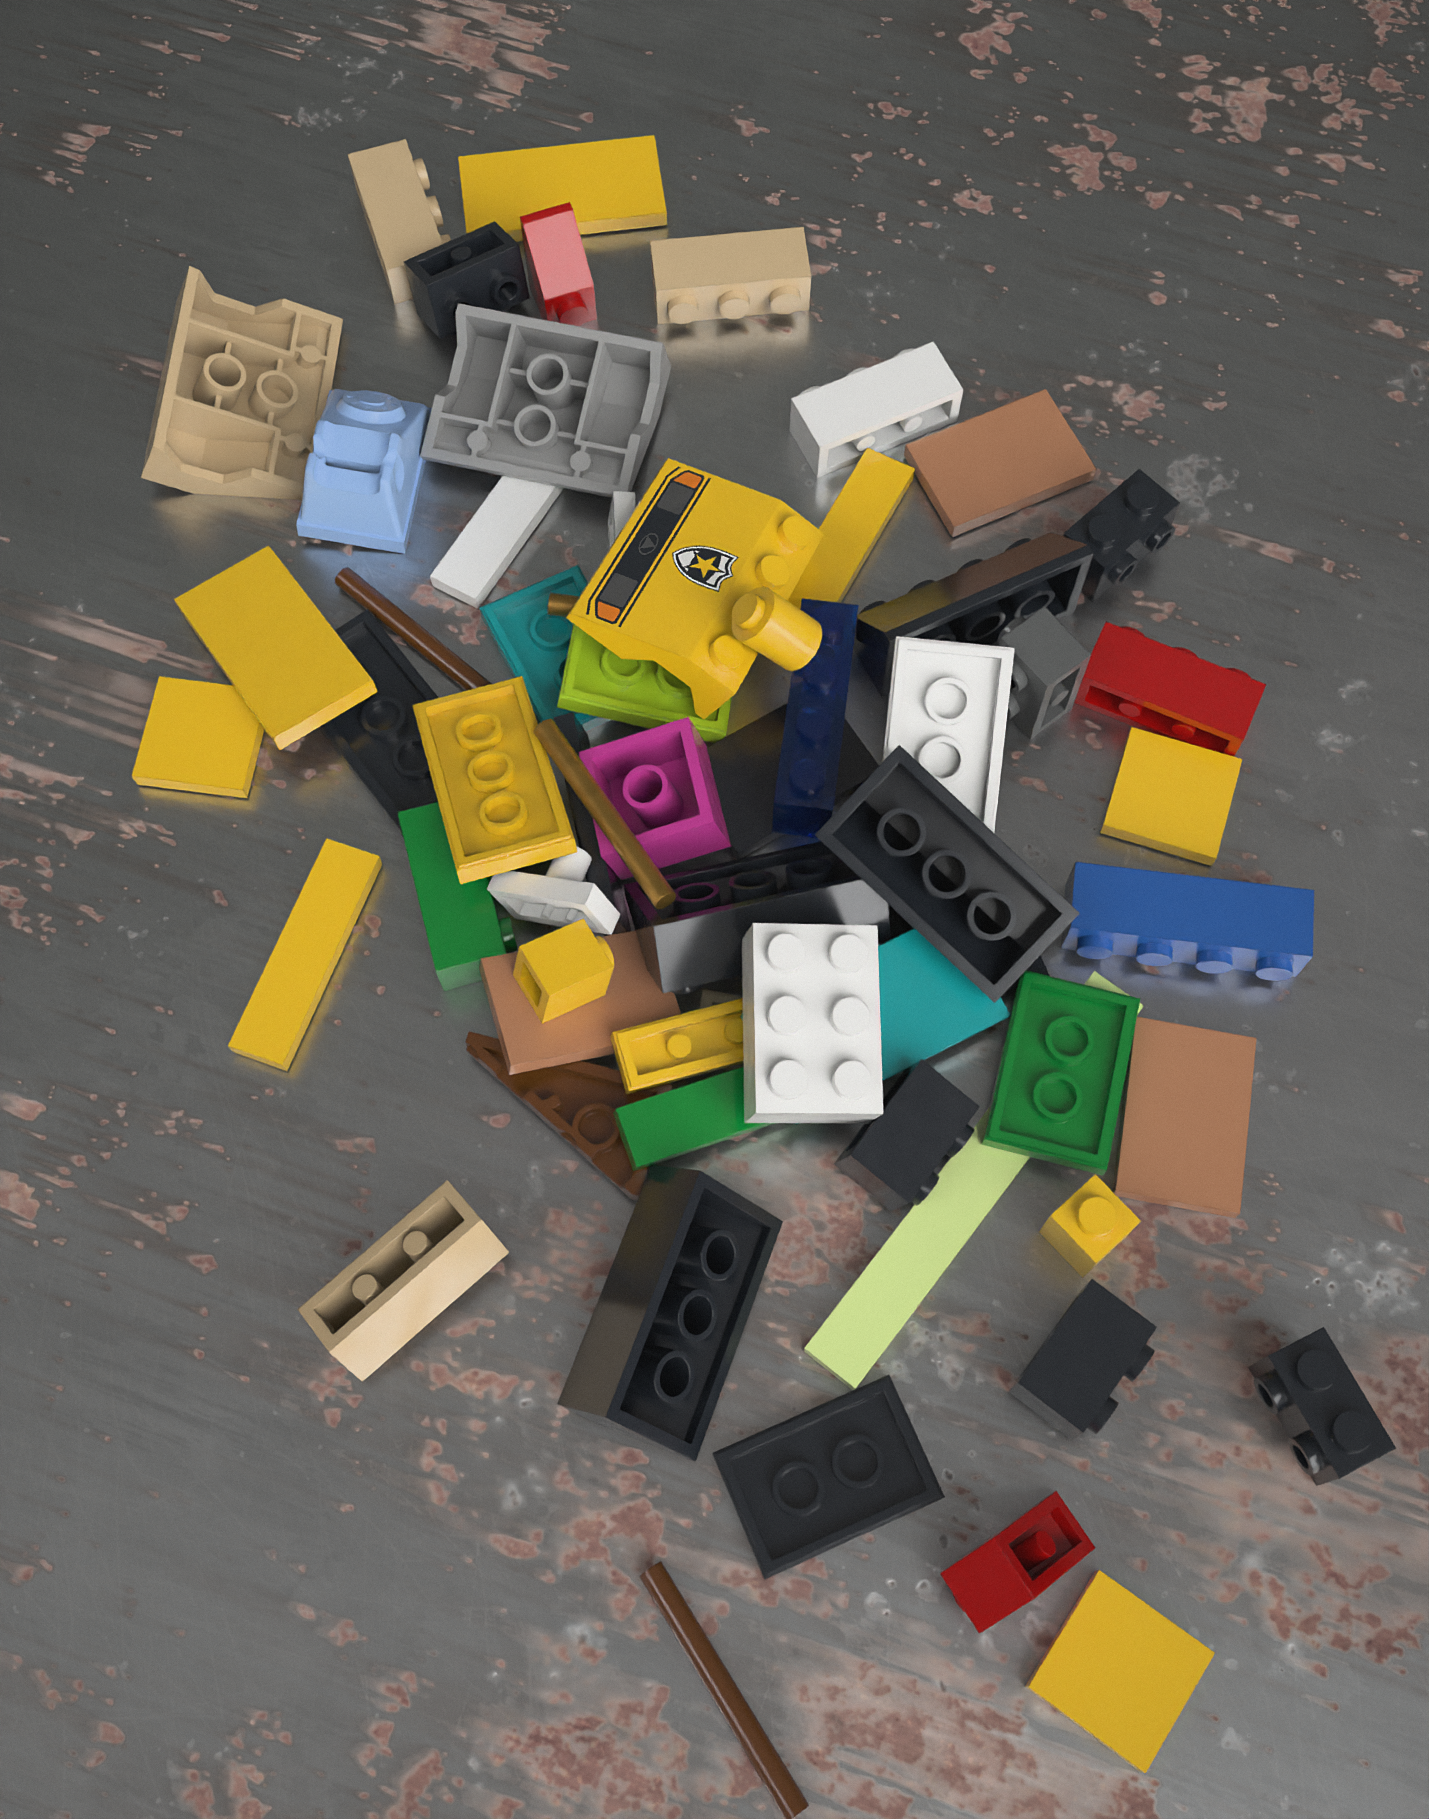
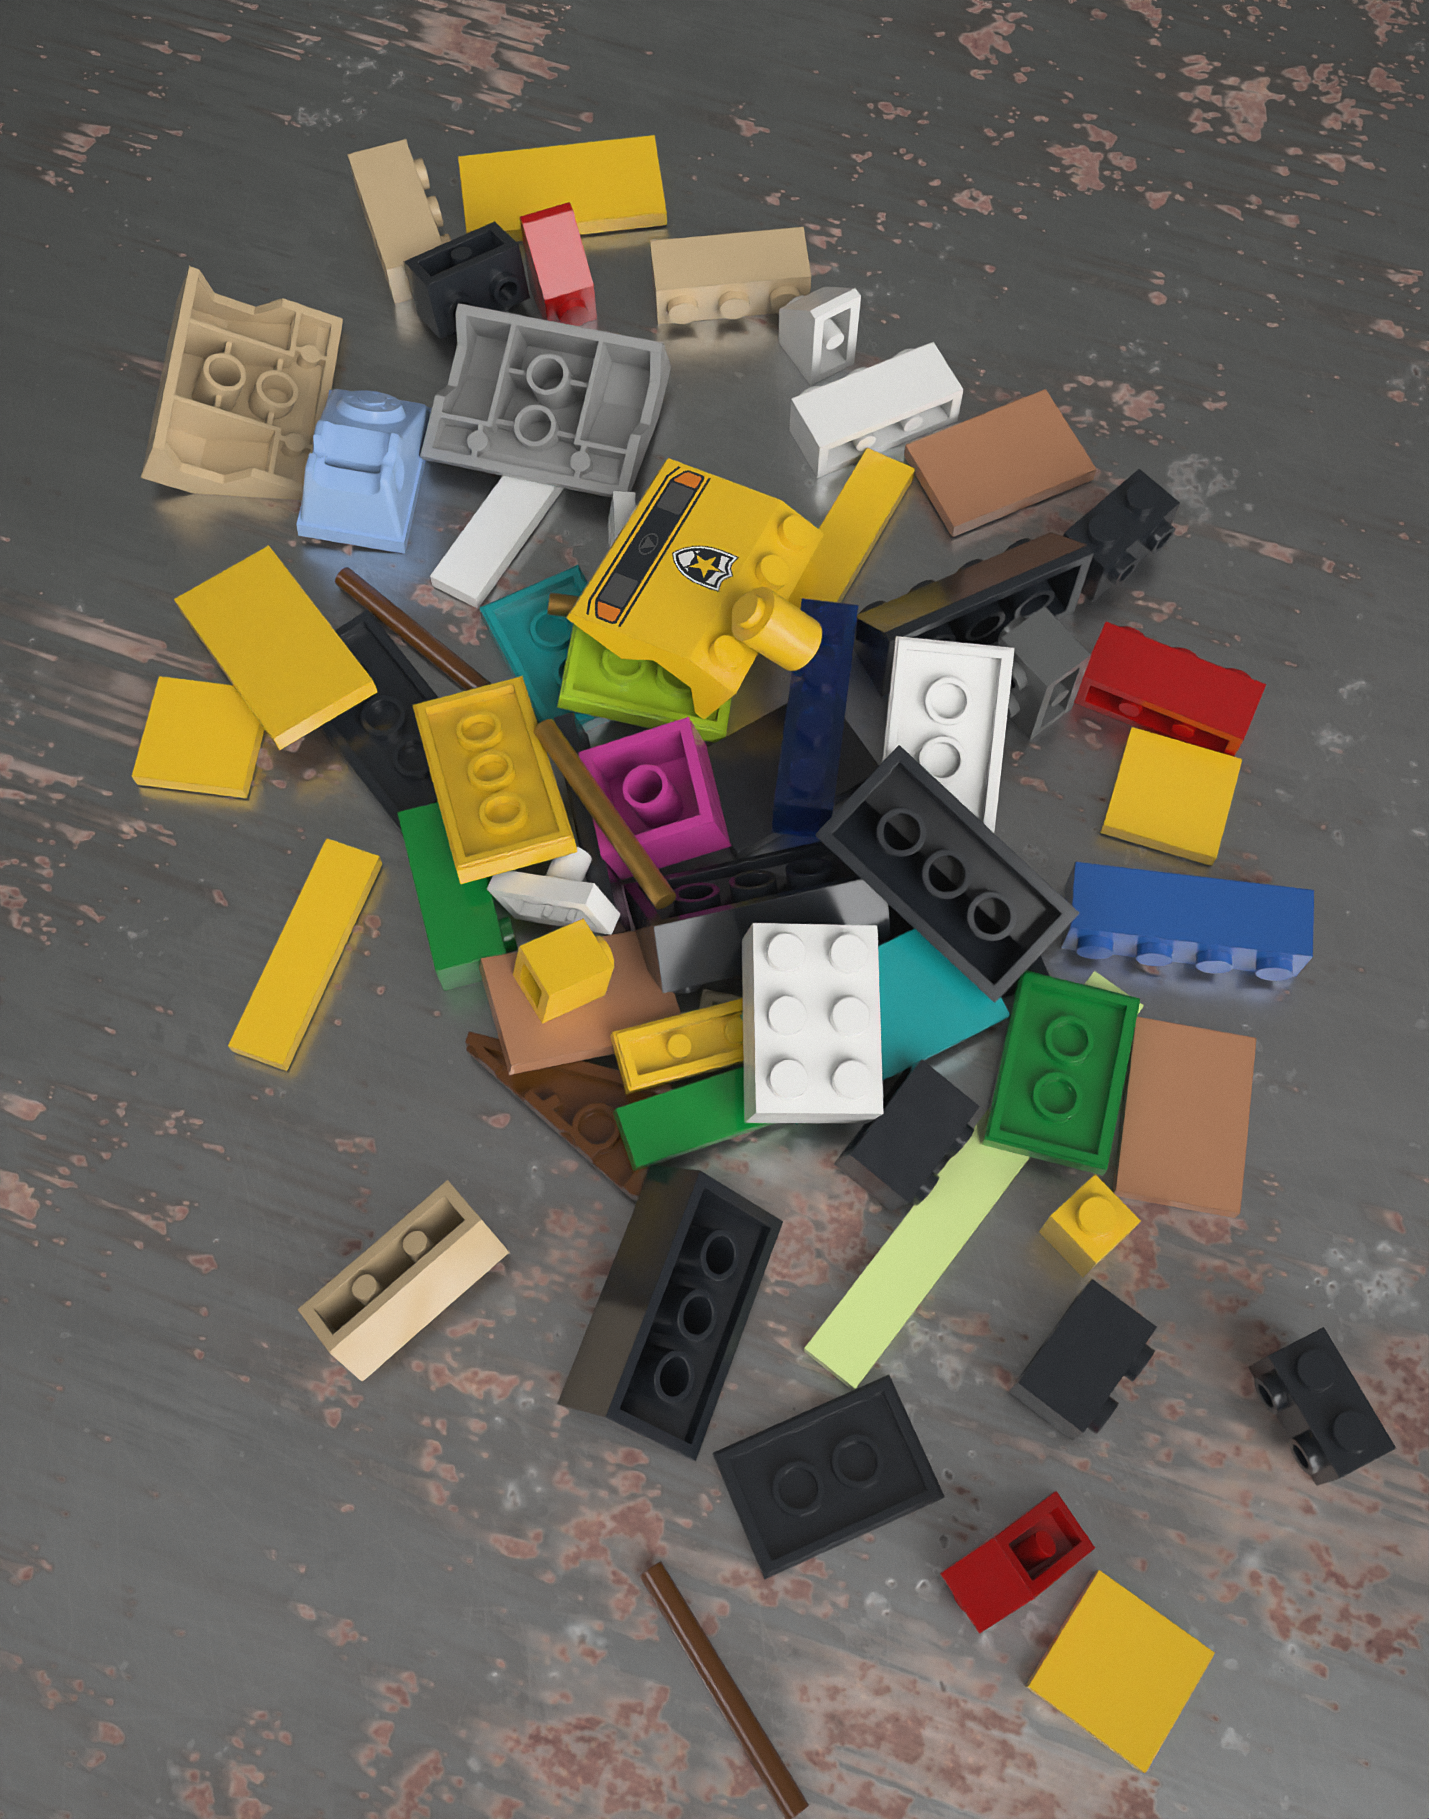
(821, 331): none -> white slope

